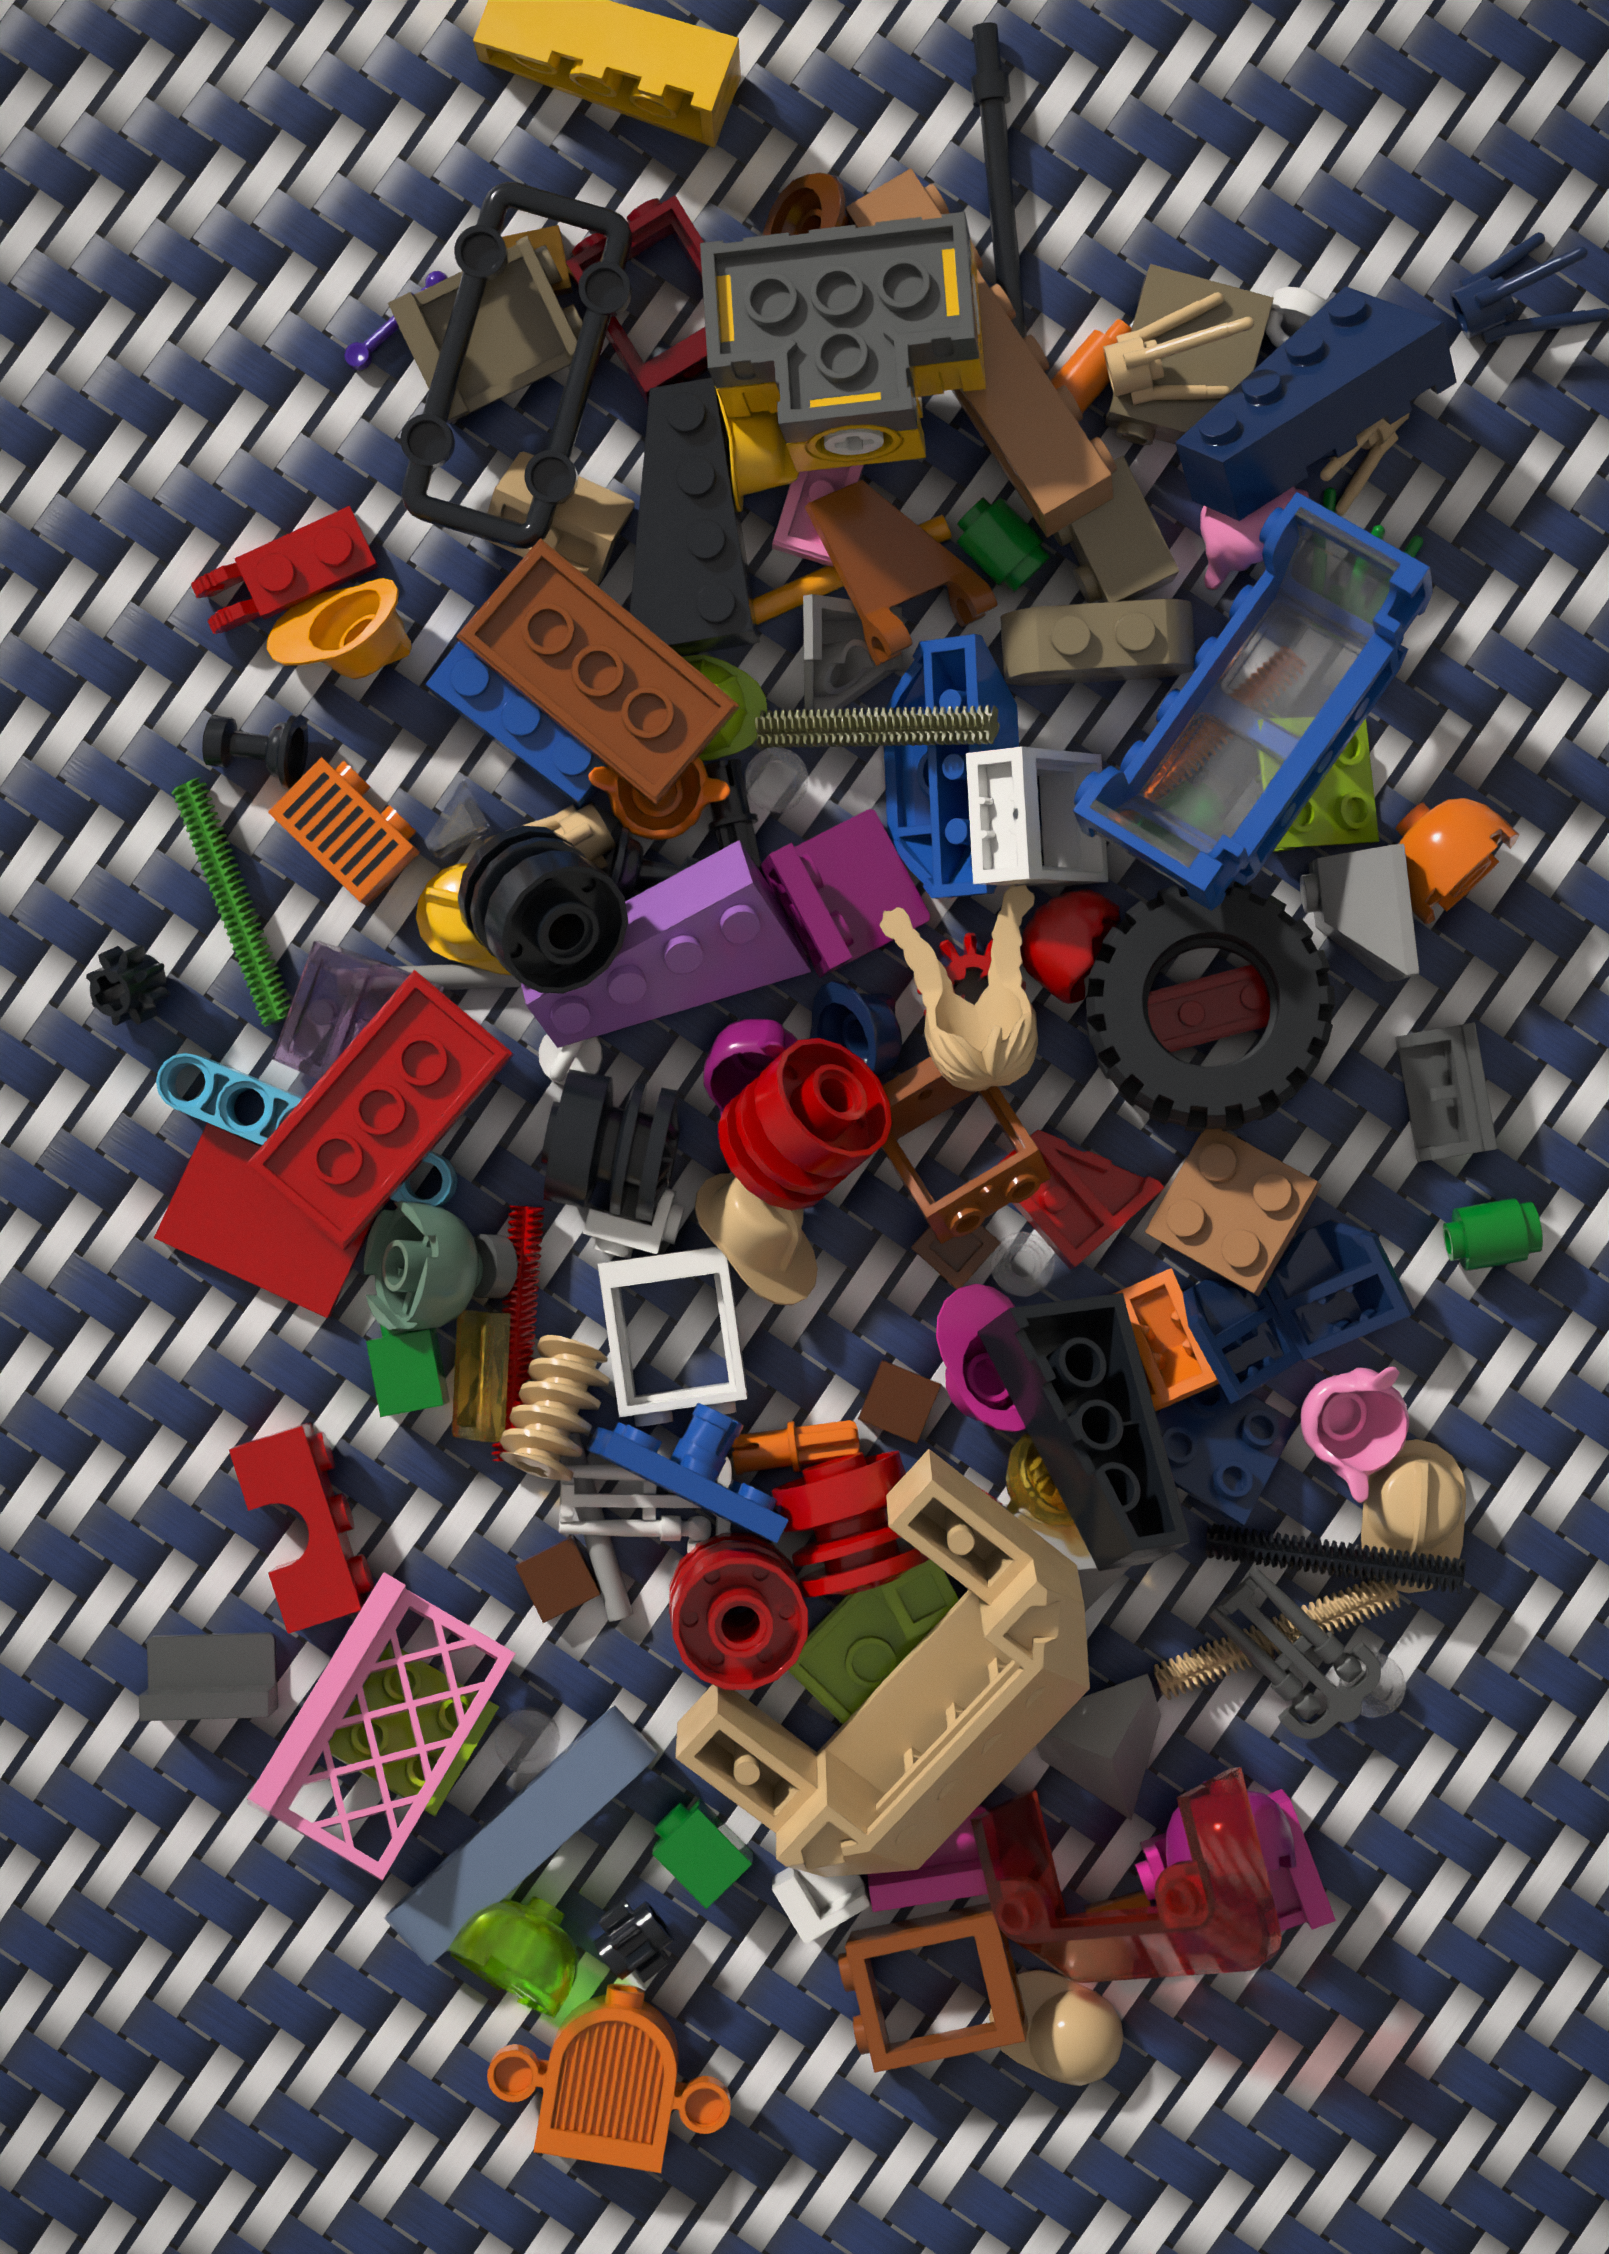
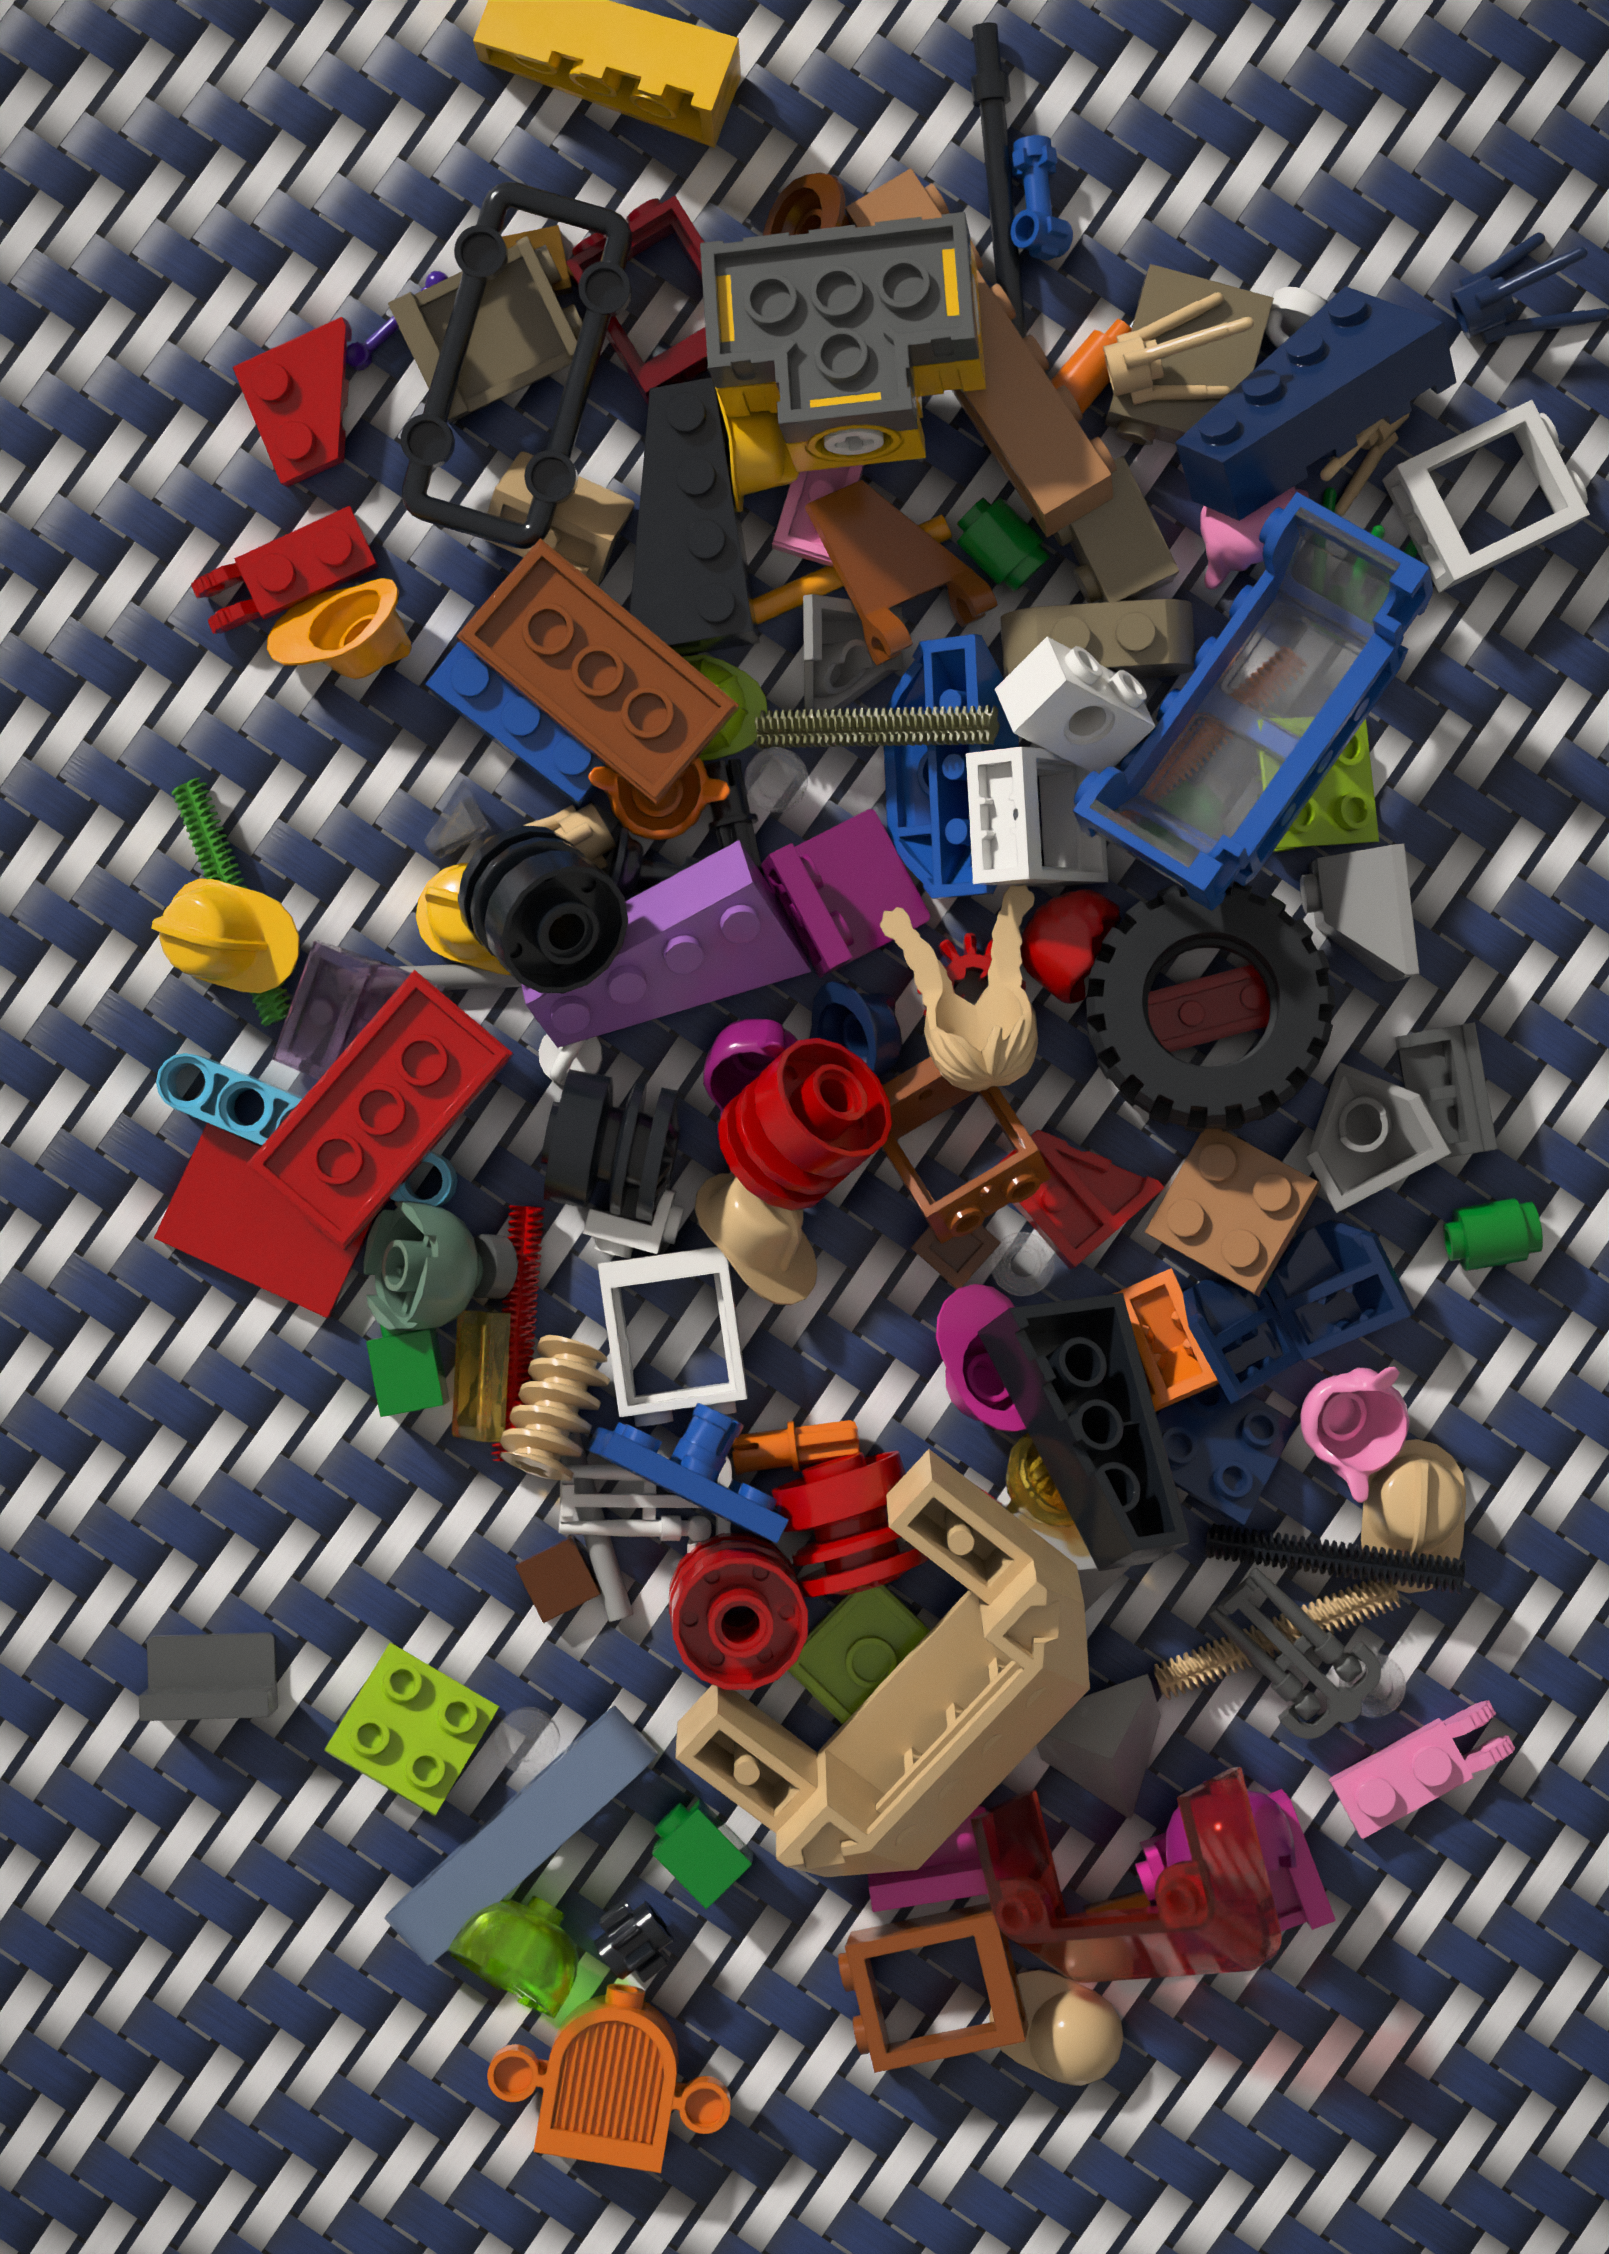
(128, 985): black gear -> none
(229, 936): none -> yellow piece
(282, 750): black piece -> none
(293, 1472): red arch -> none
(300, 400): none -> red wing
(332, 1698): bright pink fence -> none
(345, 831): orange brick -> none
(819, 1902): white panel -> none
(899, 1401): reddish brown tile -> none
(920, 1598): lime tile -> none
(1035, 226): none -> blue bar
(1075, 706): none -> white brick
(1371, 1137): none -> light grey slope
(1416, 1770): none -> bright pink hinge
(1431, 523): none -> white window
(1450, 851): orange cylinder -> none

